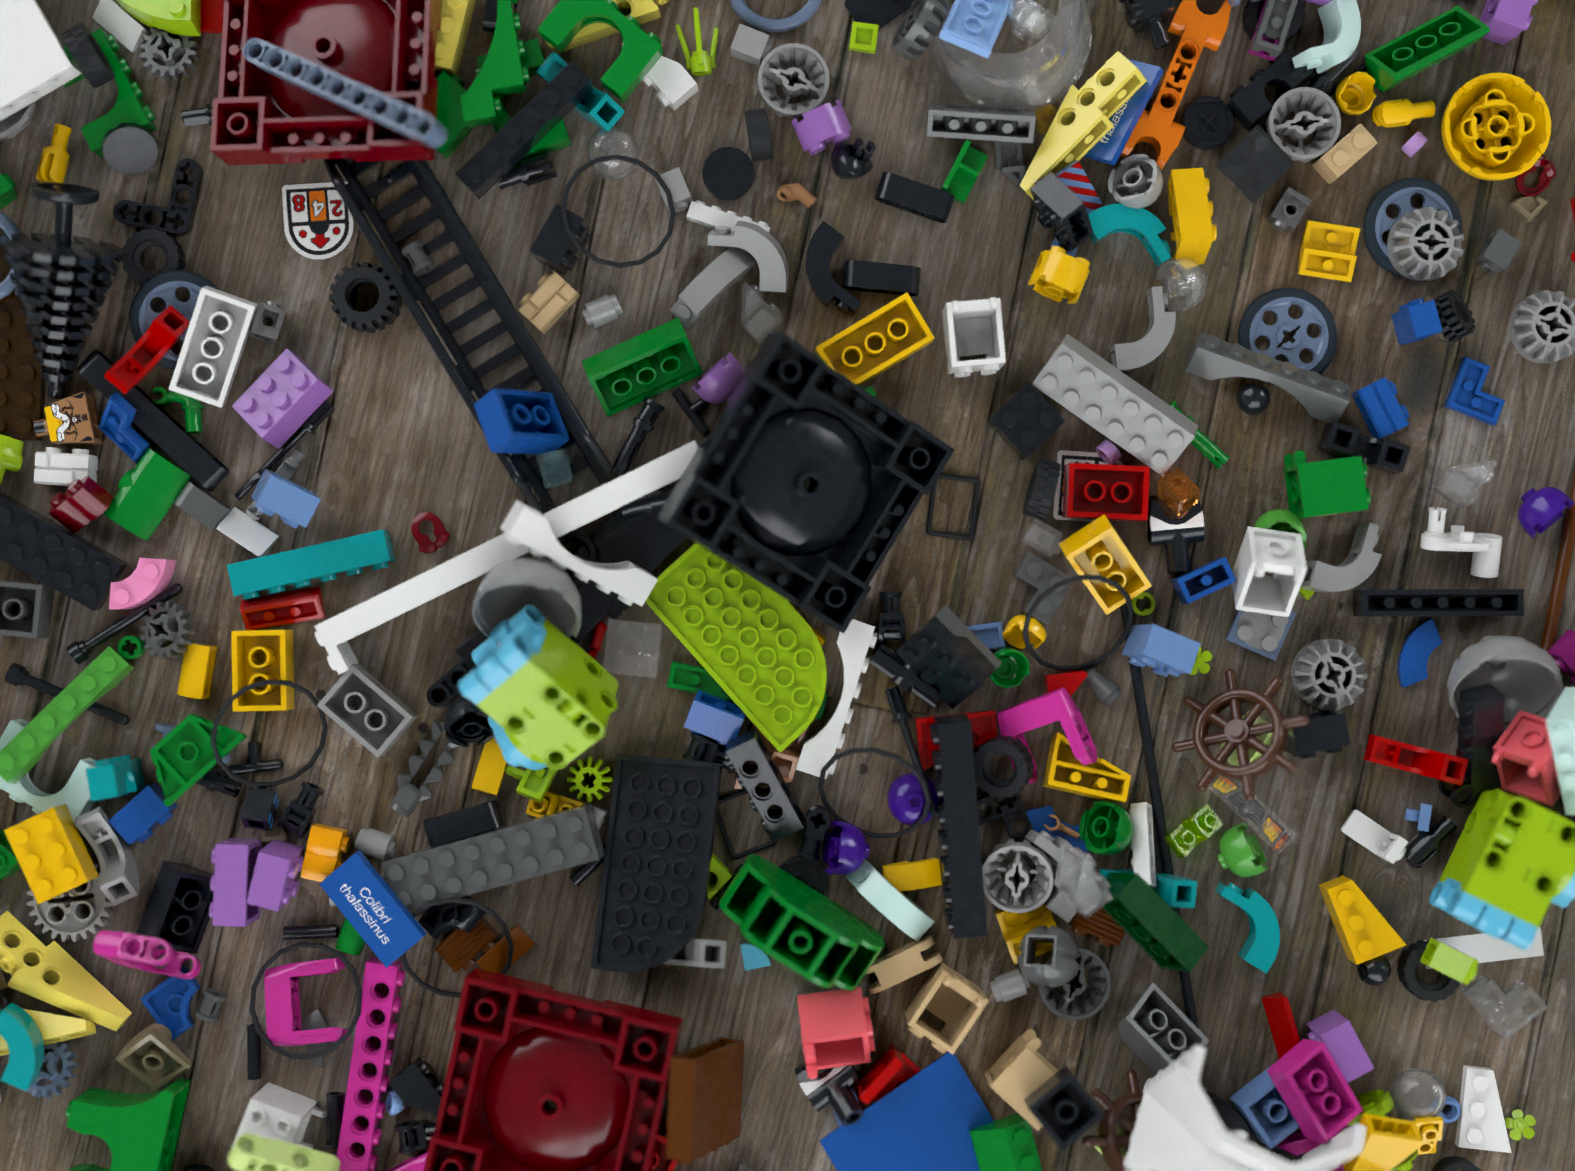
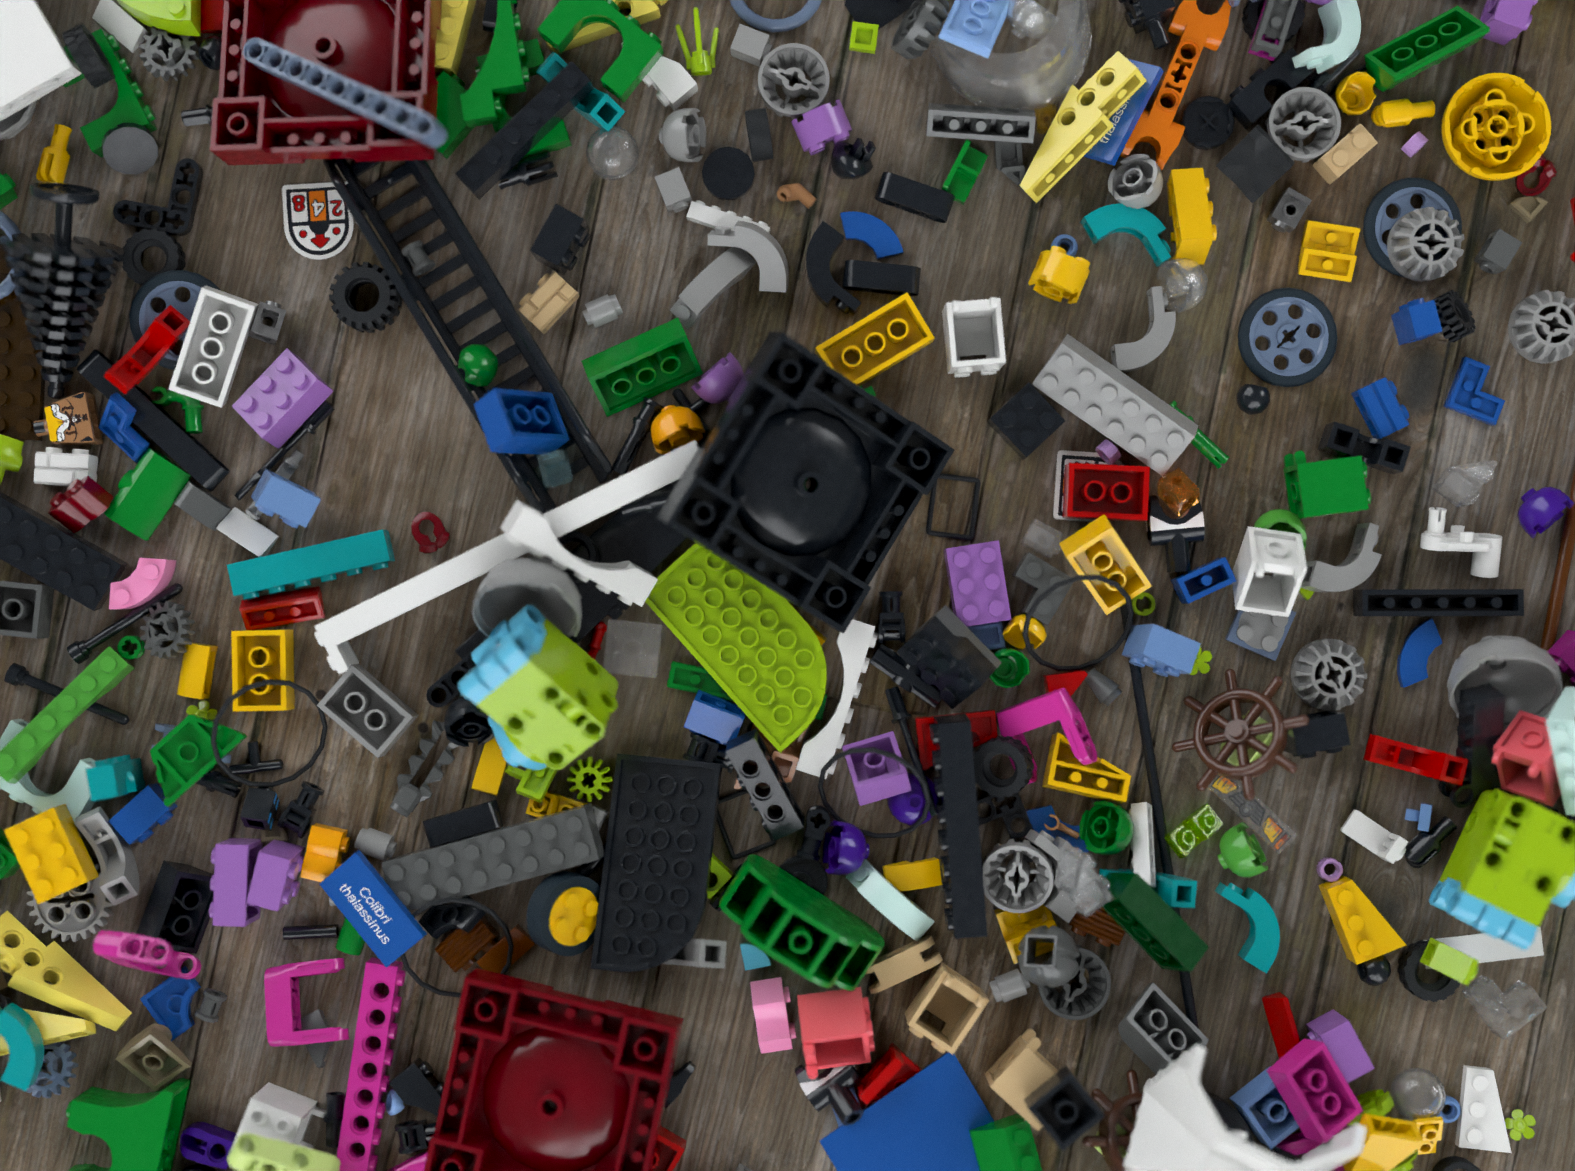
(202, 710): none -> lime plant
(206, 1151): none -> dark purple piece
(210, 52): none -> black piece
(253, 999): black piece -> none
(253, 1053): black piece -> none
(479, 364): none -> green hair
(564, 913): none -> wheel
(648, 169): black piece -> none
(675, 428): none -> light orange cylinder
(683, 135): none -> light grey cylinder
(704, 1099): reddish brown brick -> none
(758, 316): clear slope -> none
(771, 1015): none -> bright pink brick
(872, 232): none -> blue tile
(874, 774): none -> medium lavender brick
(977, 583): none -> medium lavender brick
(1041, 489): black tyre -> none
(1061, 211): black brick -> none
(1078, 182): tile -> none
(1220, 359): dark grey arch -> none
(1337, 873): none -> lavender axle

